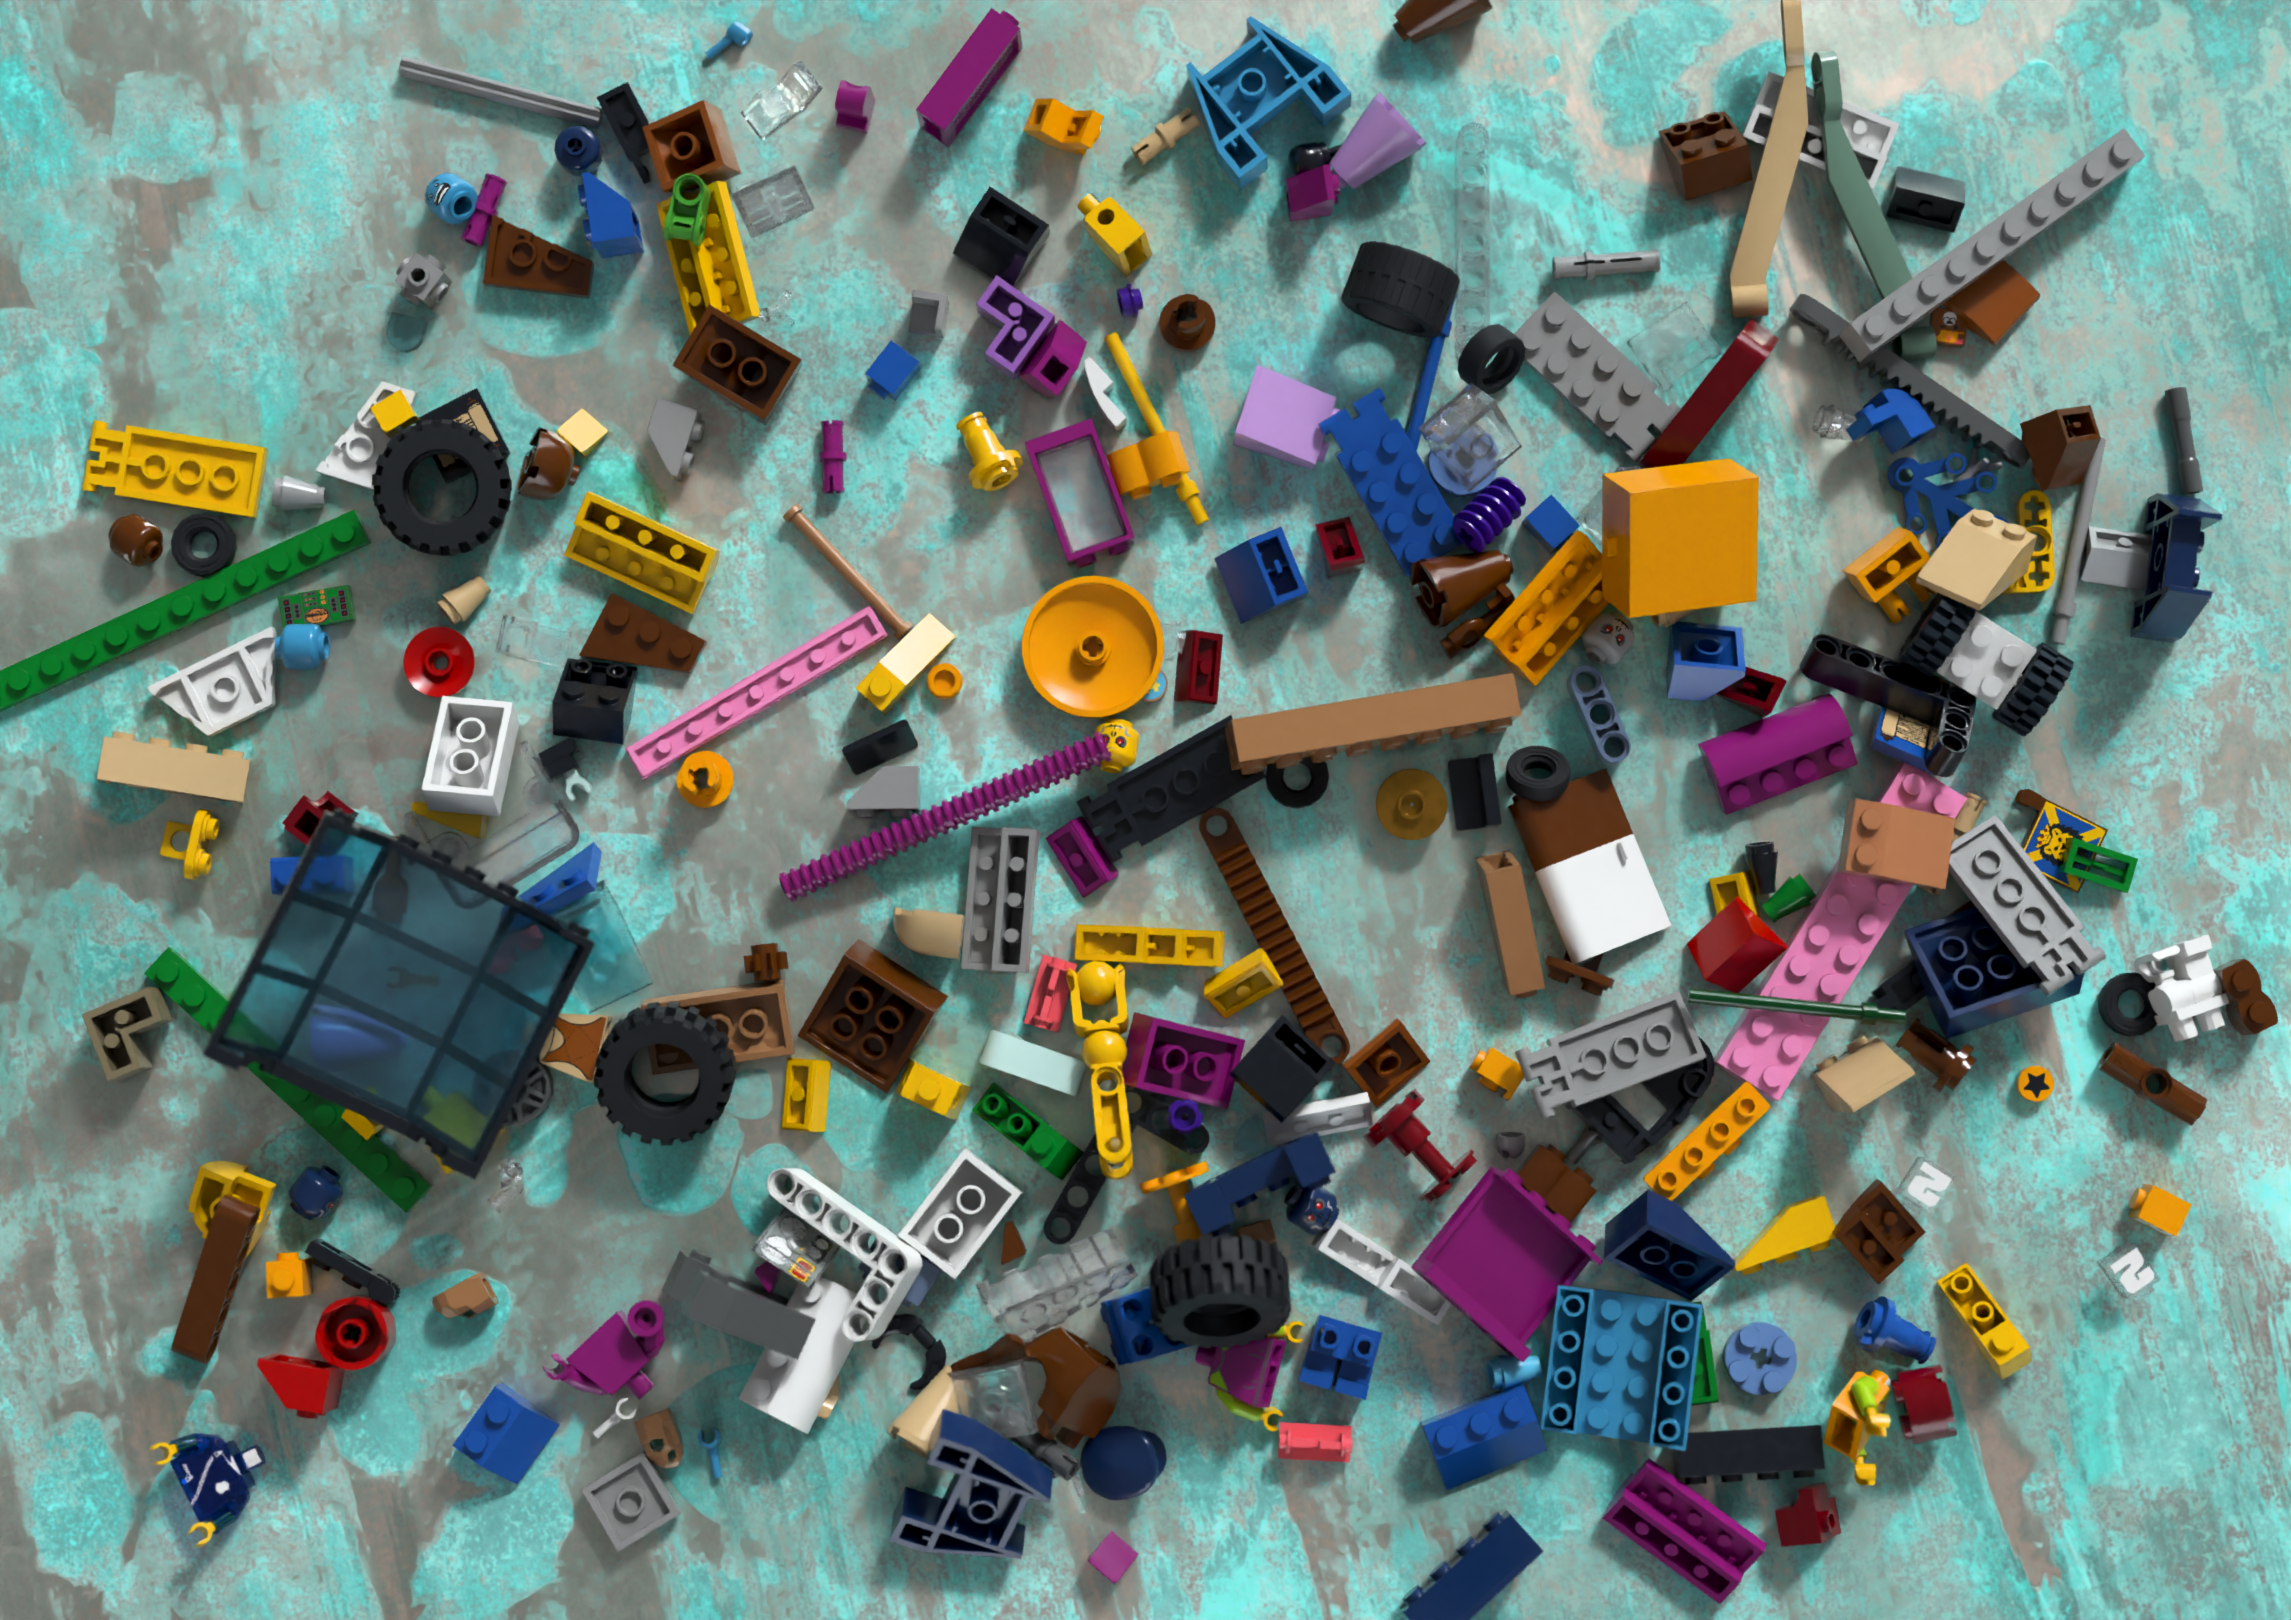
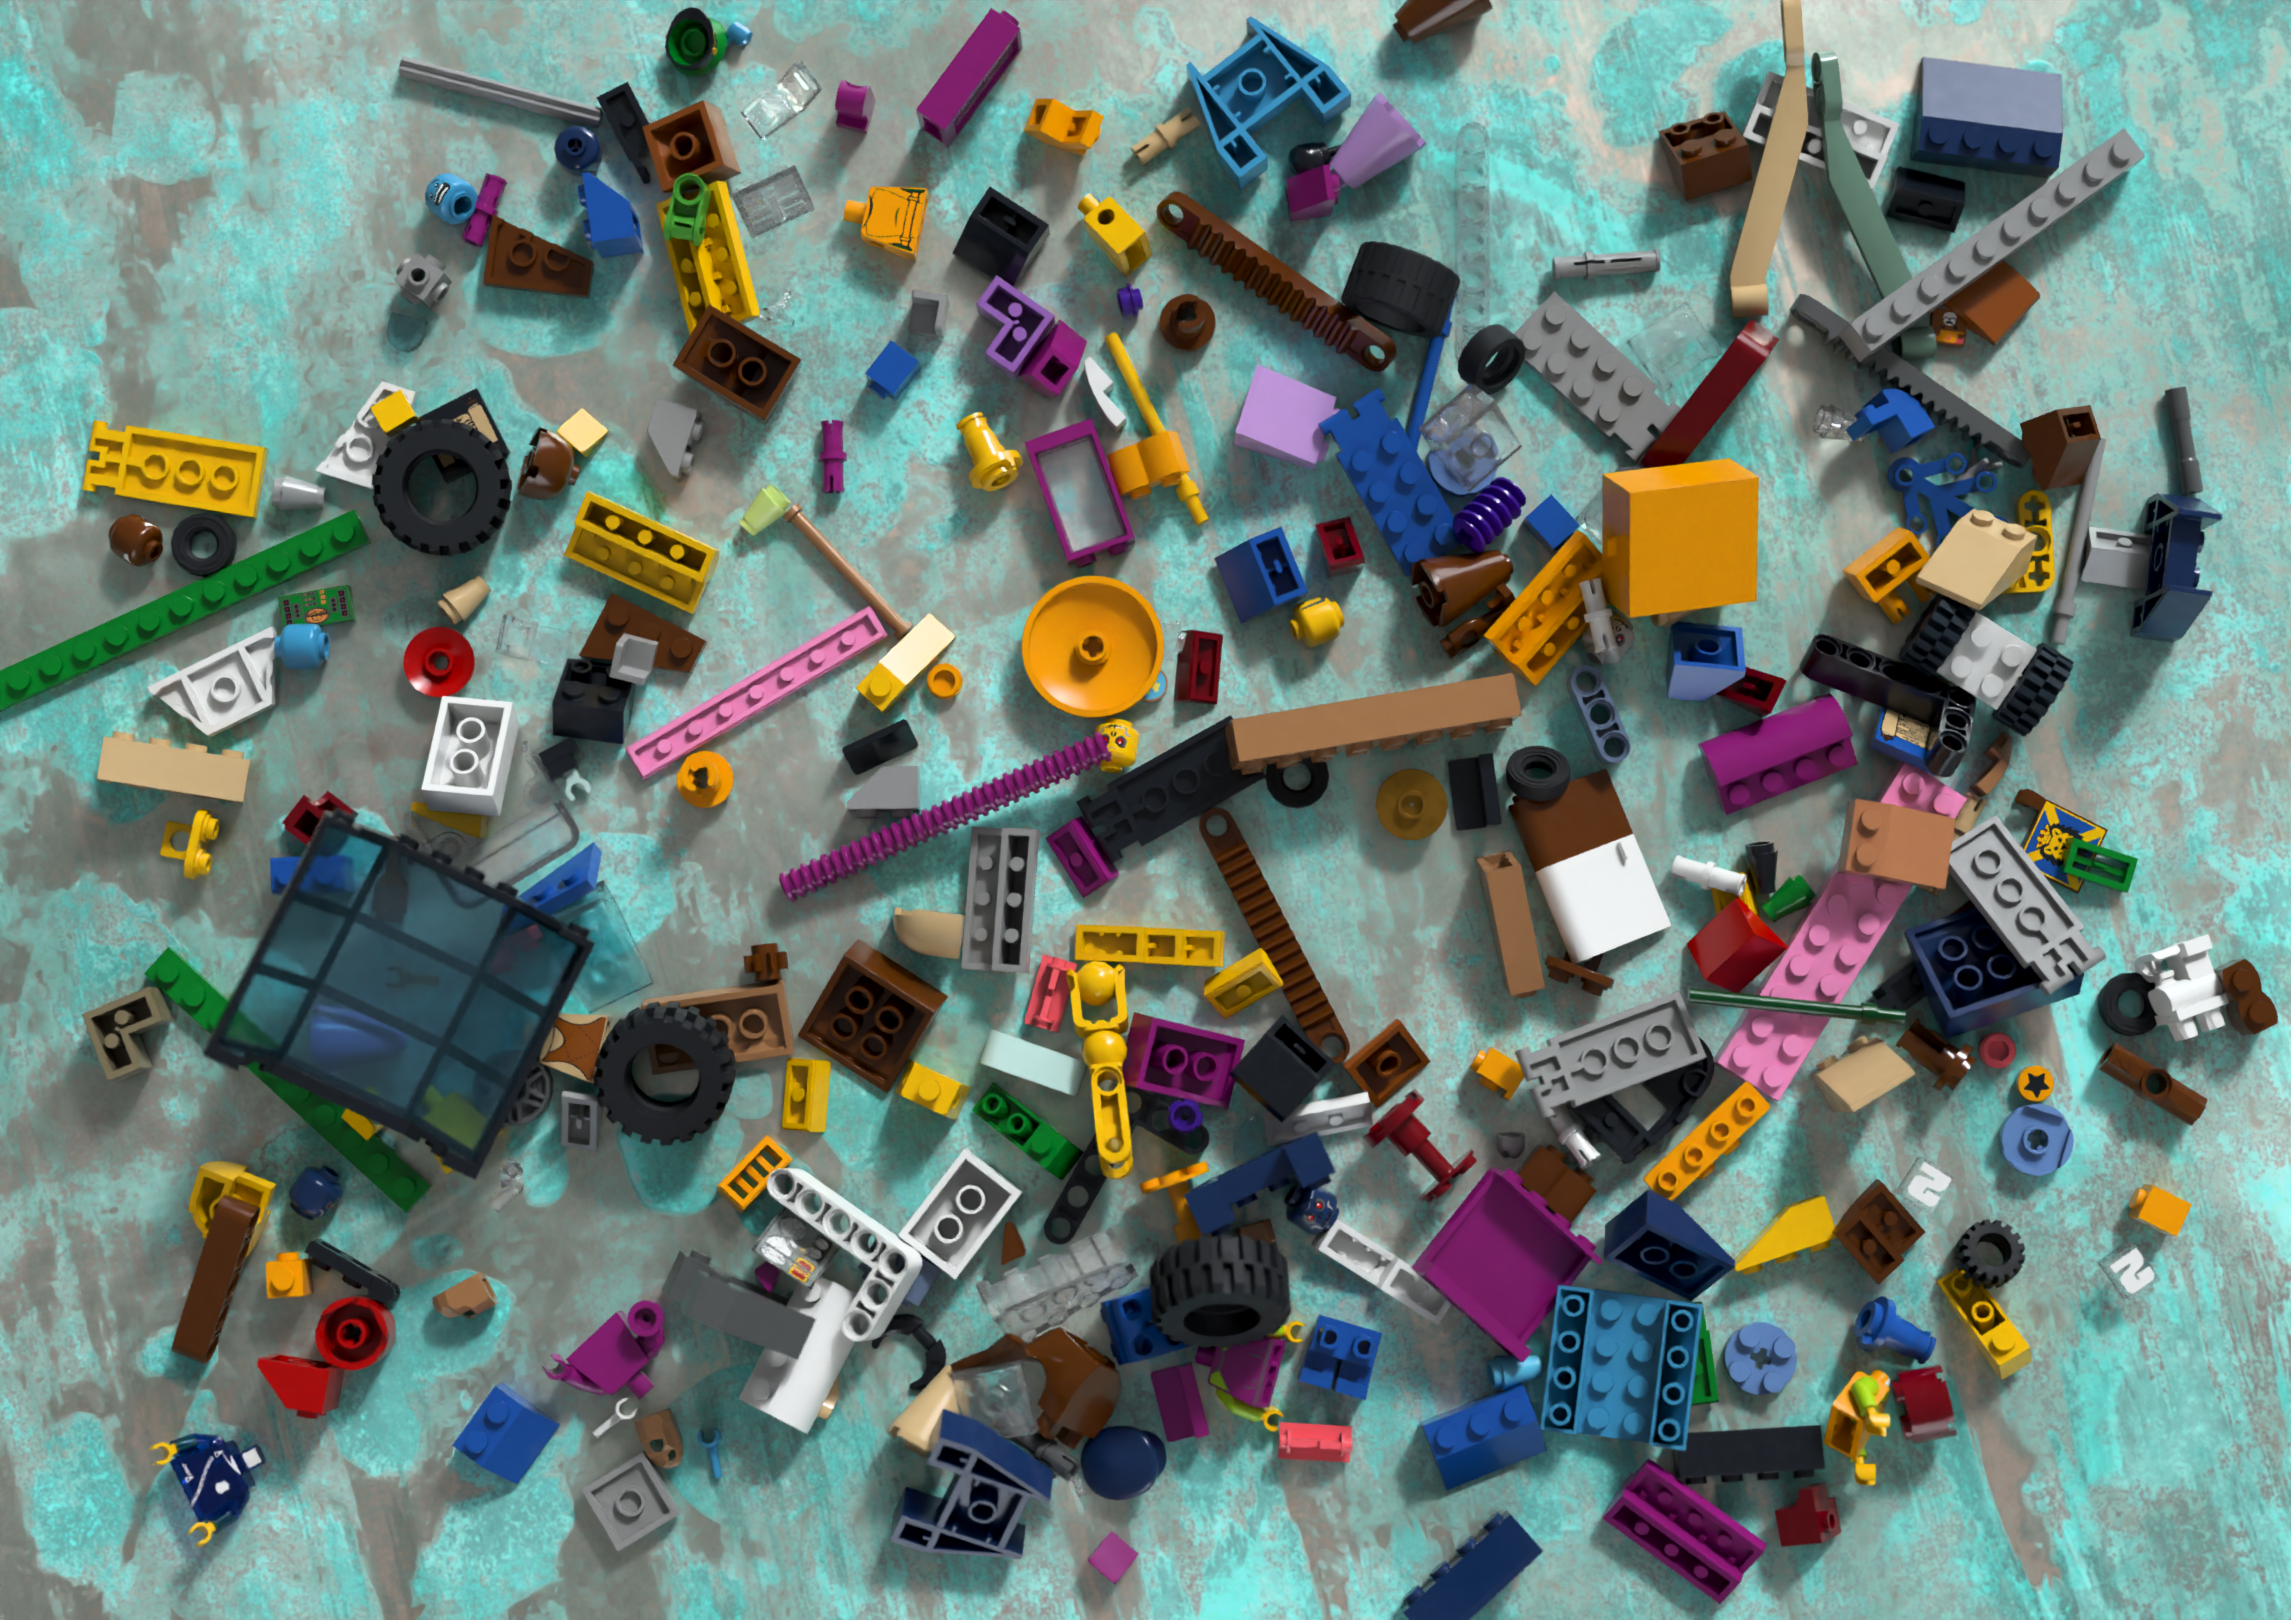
(580, 1120): none -> light grey slope
(633, 659): none -> light grey panel
(695, 42): none -> green piece
(731, 1196): none -> light orange slope
(764, 509): none -> yellowish green cone
(891, 219): none -> light orange torso
(1179, 1402): none -> magenta panel
(1276, 282): none -> reddish brown gear
(1316, 621): none -> yellow head
(1574, 1137): none -> white pin
(1598, 615): none -> white pin
(1708, 875): none -> white pin
(1988, 118): none -> slope
(1996, 1050): none -> coral tile
(1999, 753): none -> medium nougat slope
(2003, 1240): none -> black tyre
(2046, 1157): none -> medium blue plate

